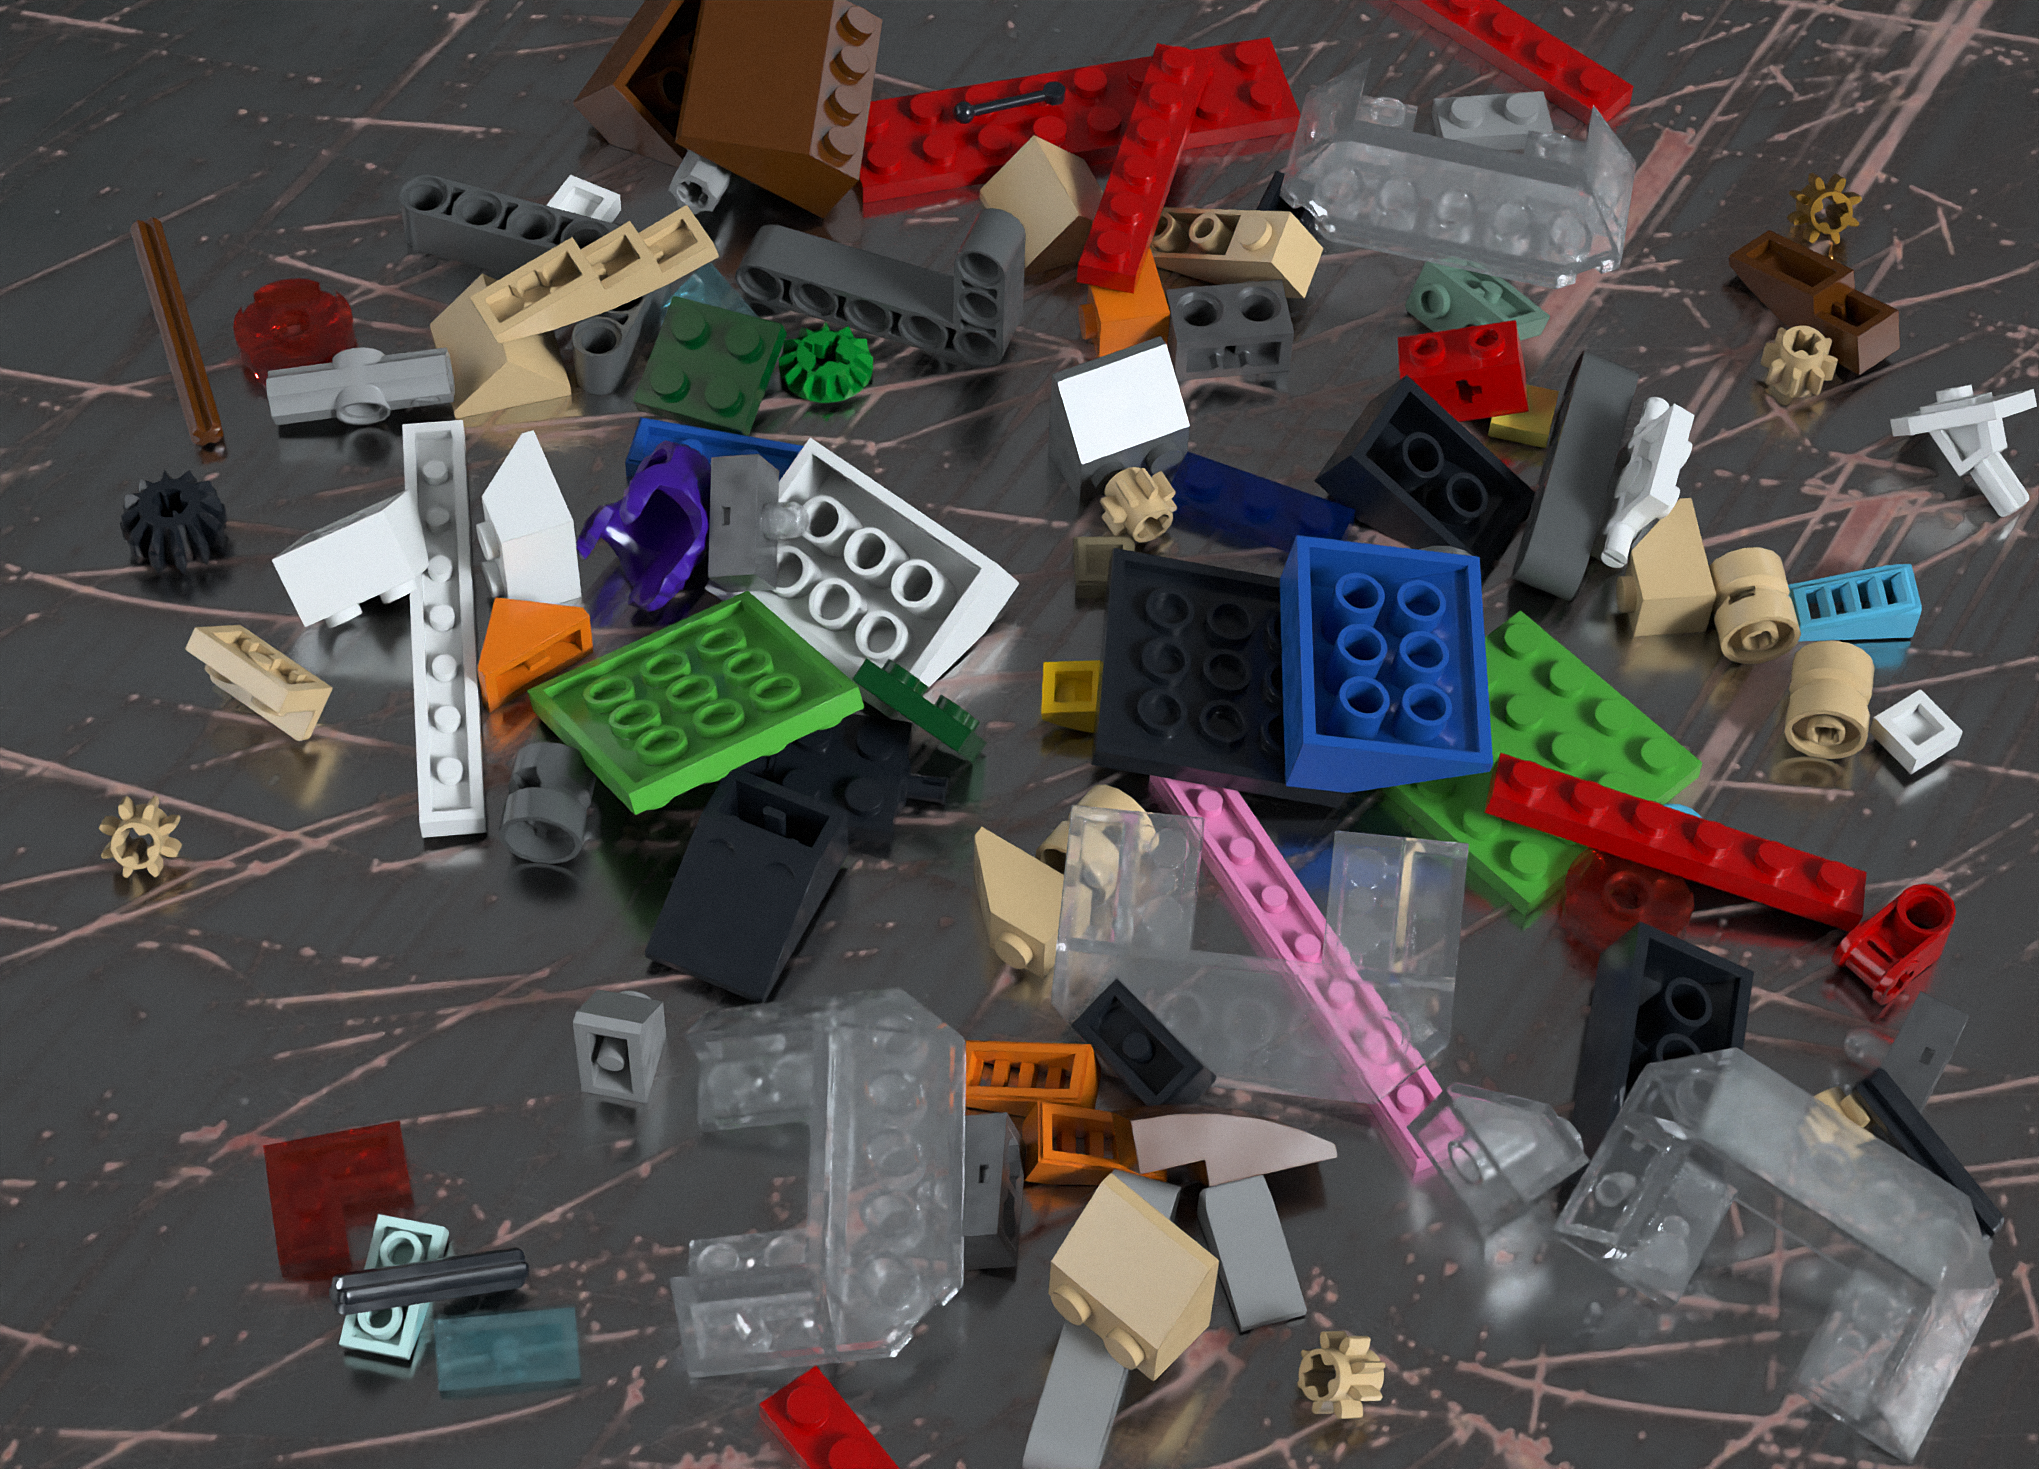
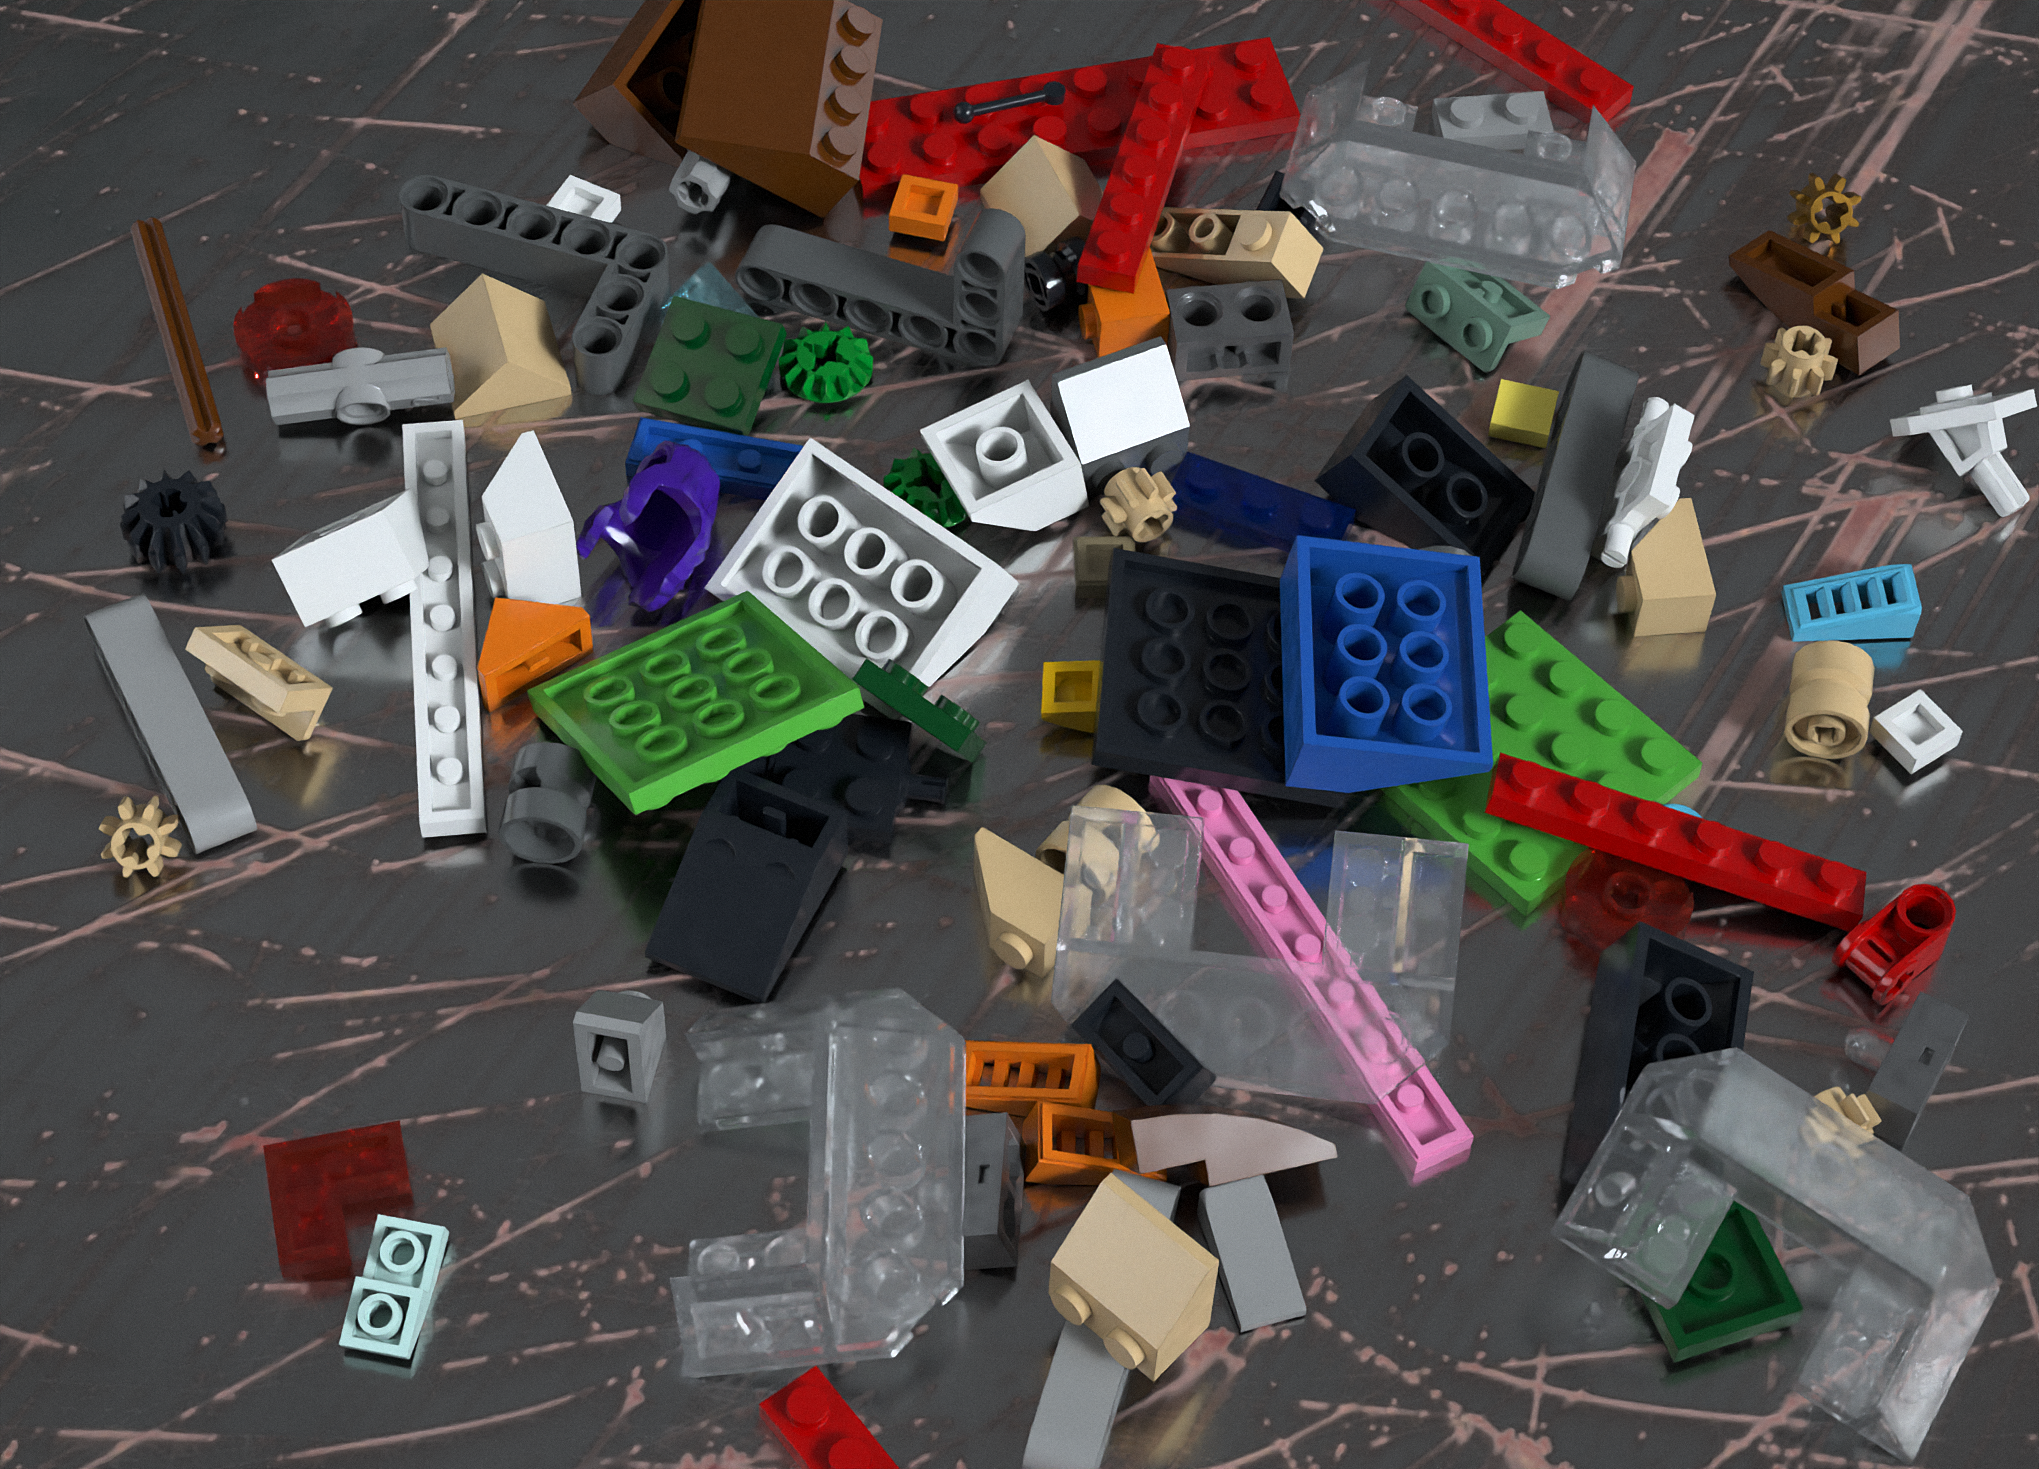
(170, 723): none -> light grey beam
(428, 1281): black axle -> none
(507, 1347): clear light blue slope -> none
(584, 282): tan slope -> none
(748, 523): flat silver piece -> none
(906, 483): none -> green gear
(923, 207): none -> orange plate
(1009, 461): none -> white slope
(1054, 274): none -> black wheel
(1341, 1375): tan gear -> none
(1469, 369): red brick -> none
(1497, 1151): clear slope -> none
(1732, 1294): none -> dark green plate
(1753, 606): tan wheel -> none
(1919, 1142): black axle -> none

